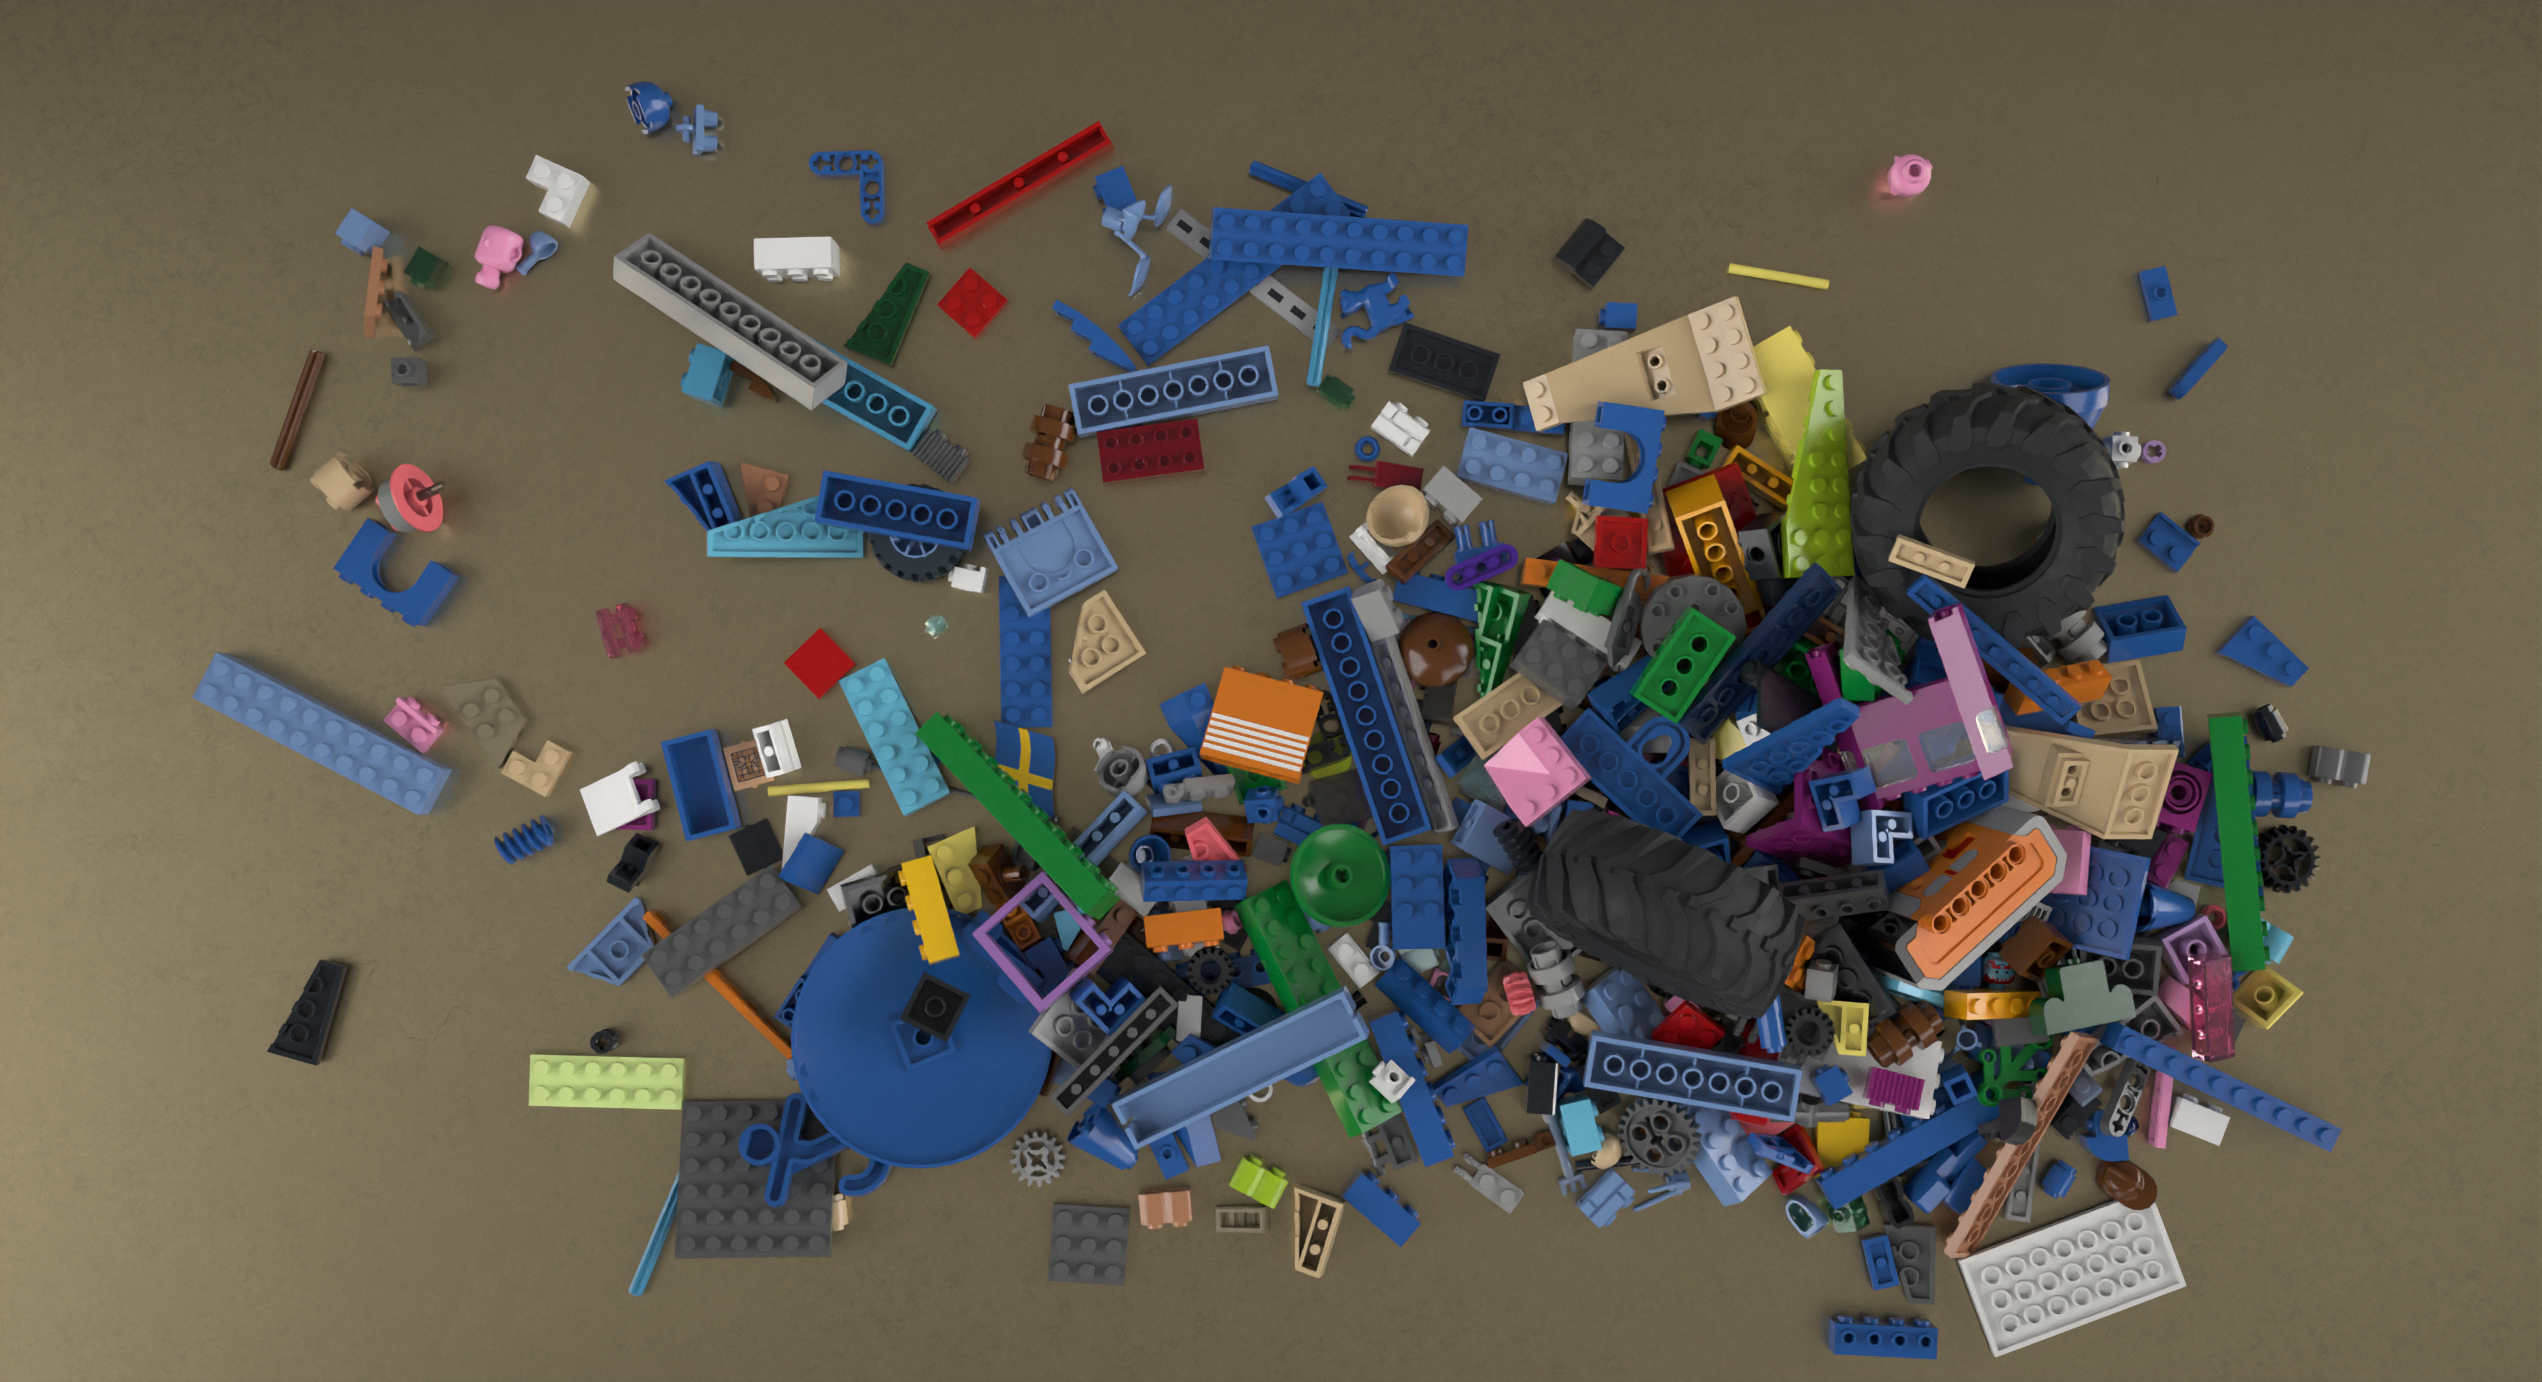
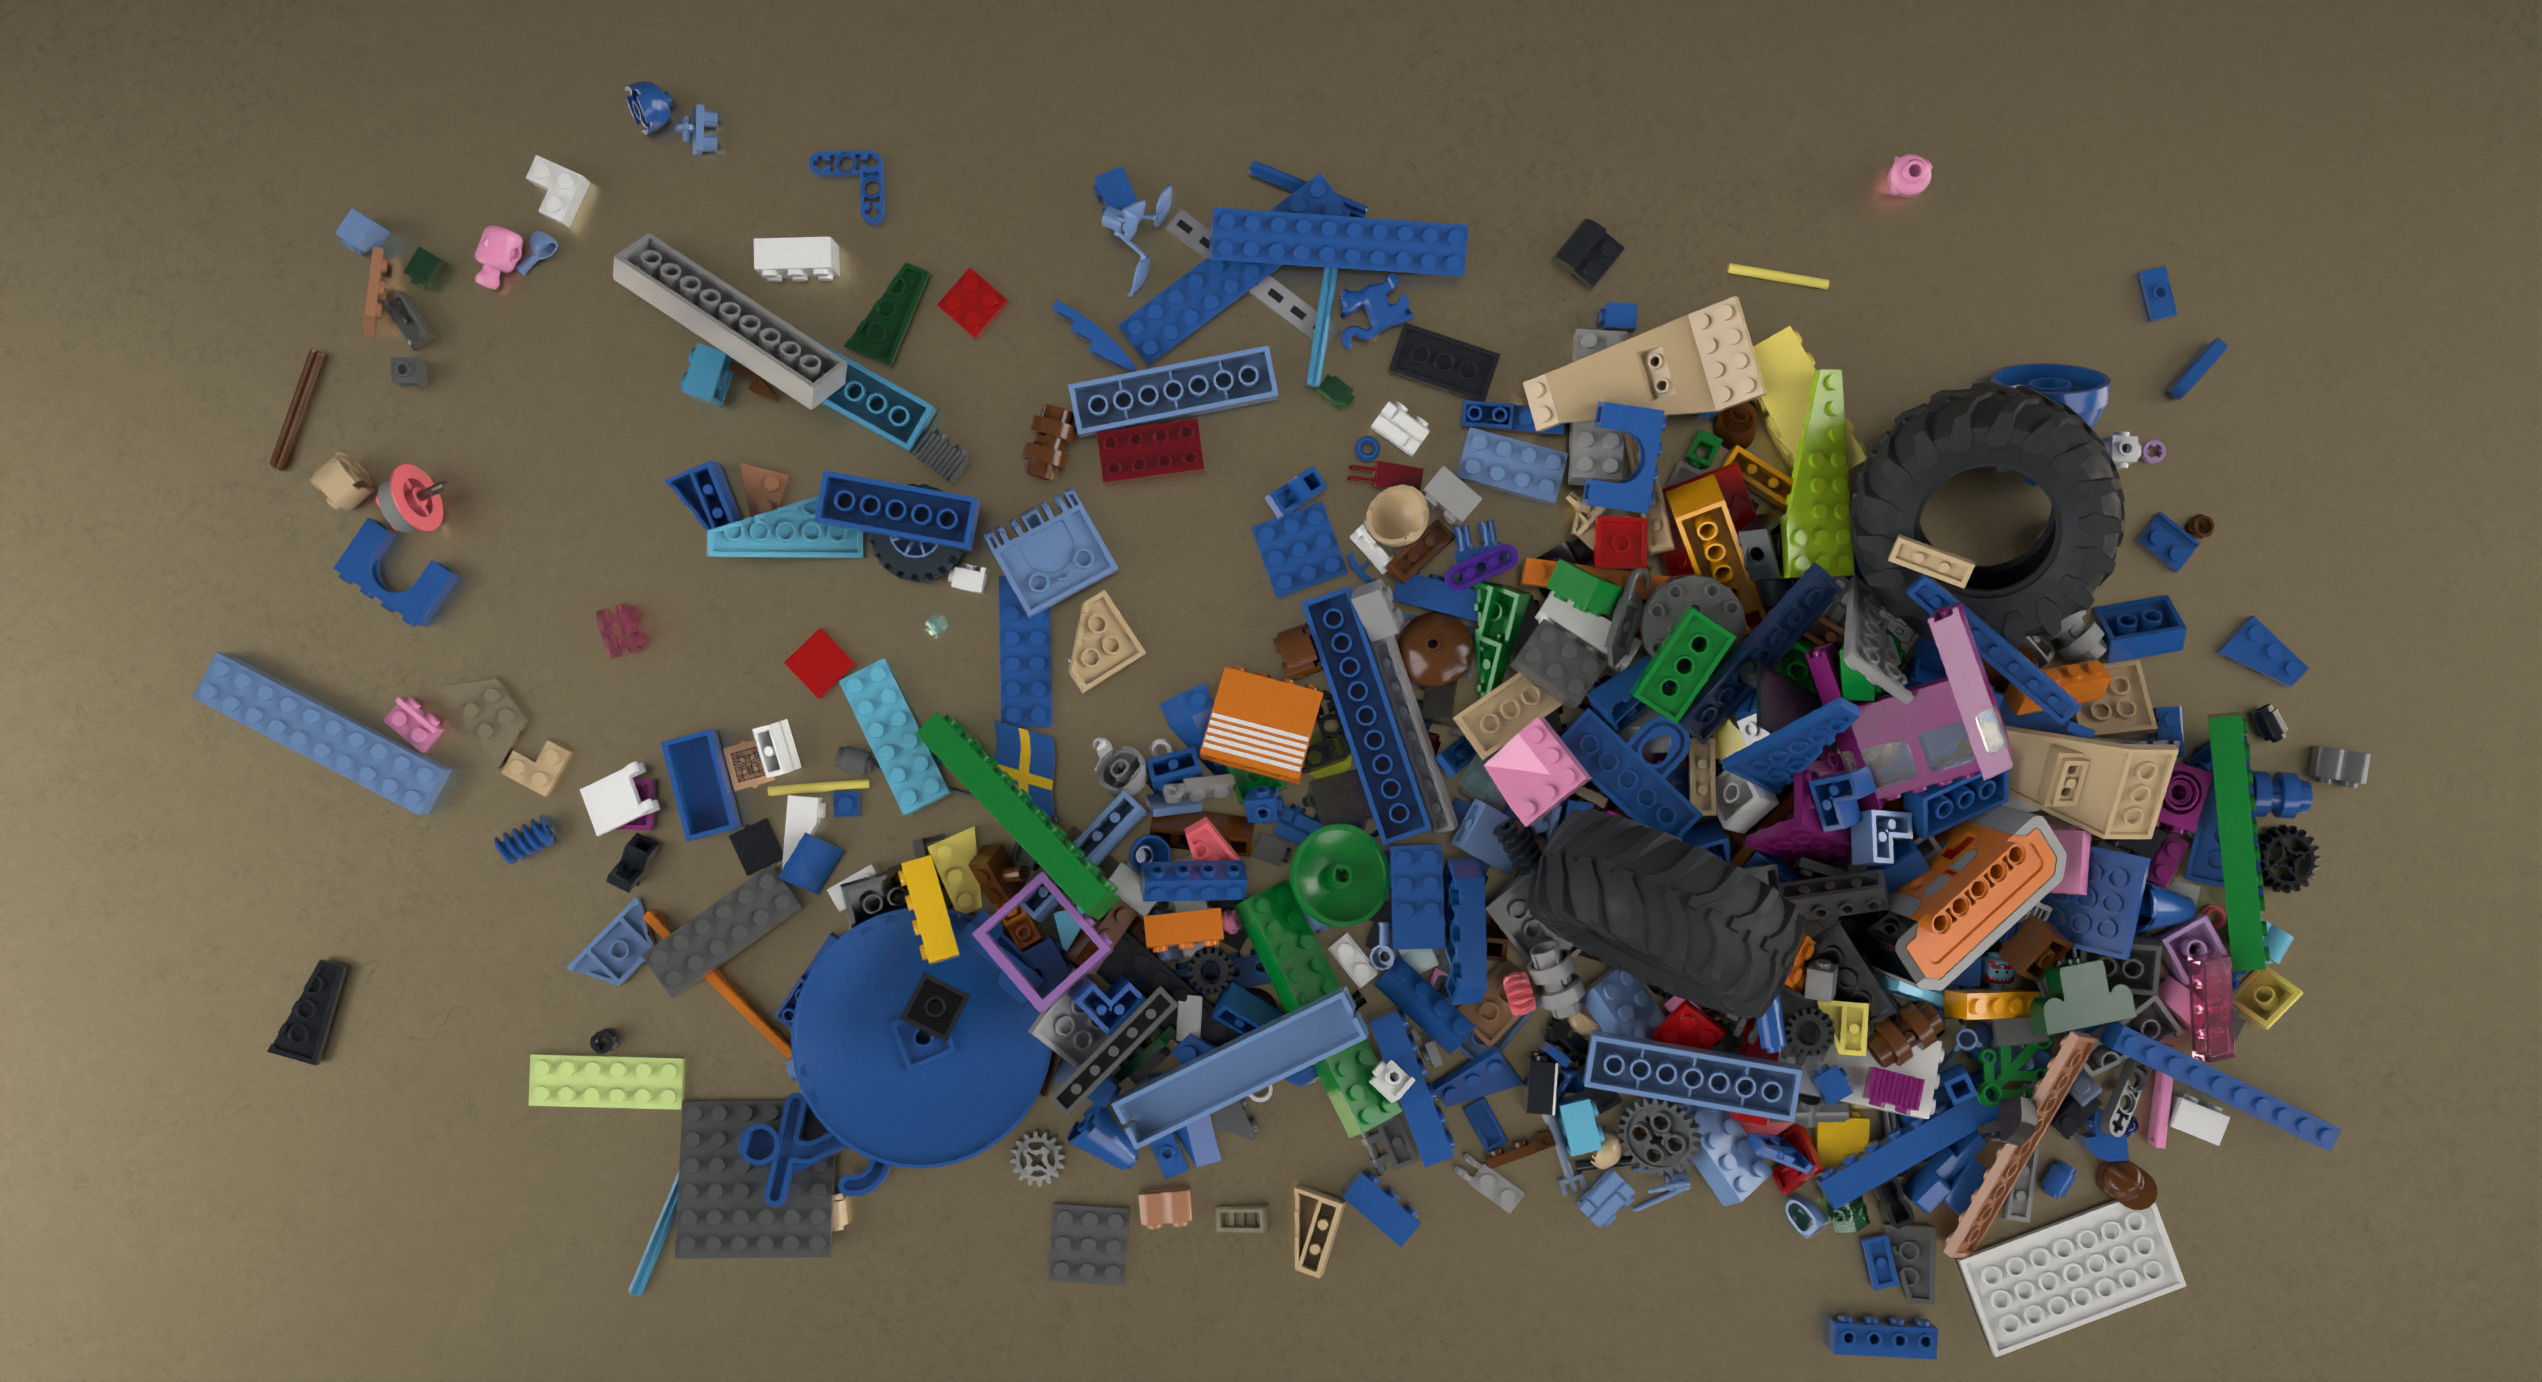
(1019, 185): red tile -> none
(1259, 1181): lime brick -> none

